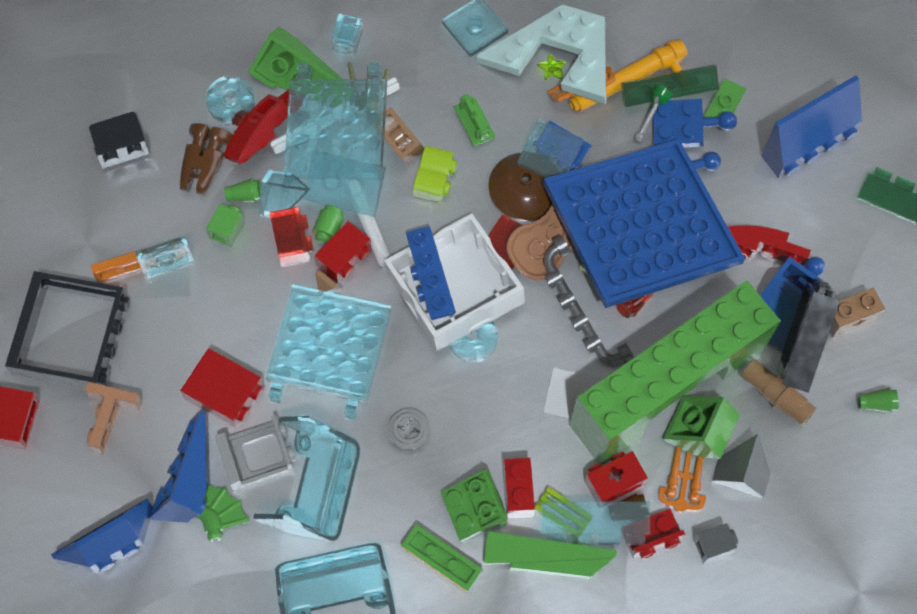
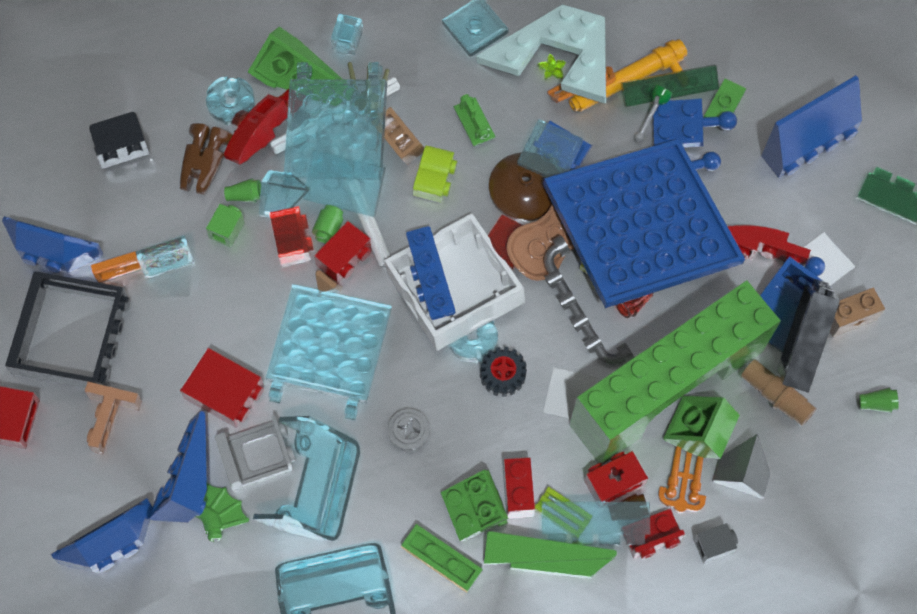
(50, 248): none -> blue wedge
(503, 362): none -> black wheel
(835, 261): none -> white sticker

